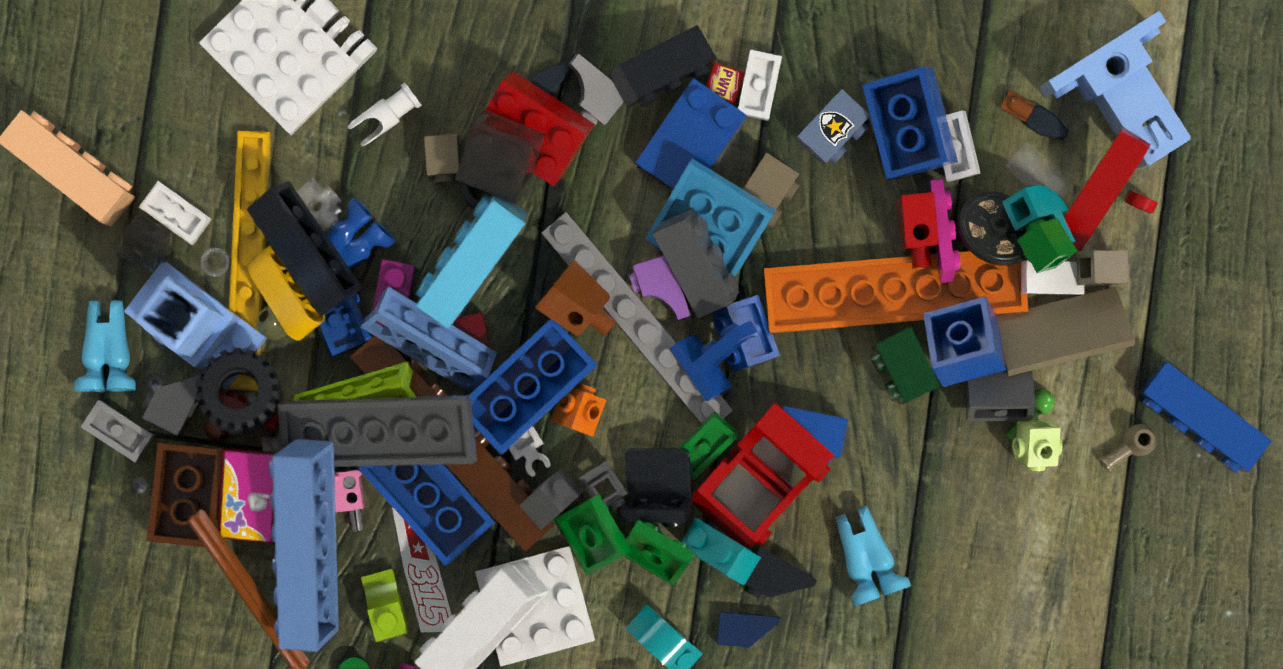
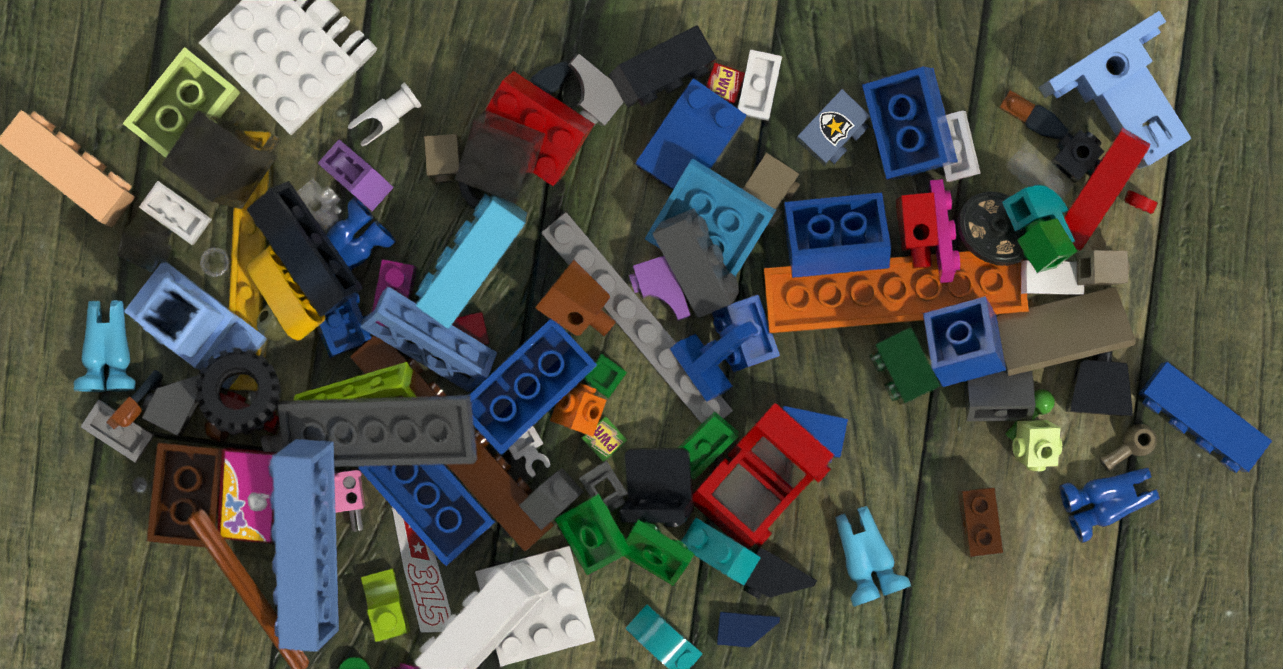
(130, 409): none -> dark orange piece
(176, 98): none -> yellowish green brick
(220, 158): none -> clear smoke container
(355, 175): none -> medium lavender arch
(605, 376): none -> green tile
(605, 439): none -> tile
(837, 235): none -> blue brick
(980, 522): none -> reddish brown brick
(1068, 160): none -> black brick
(1100, 387): none -> black torso
(1112, 497): none -> blue piece

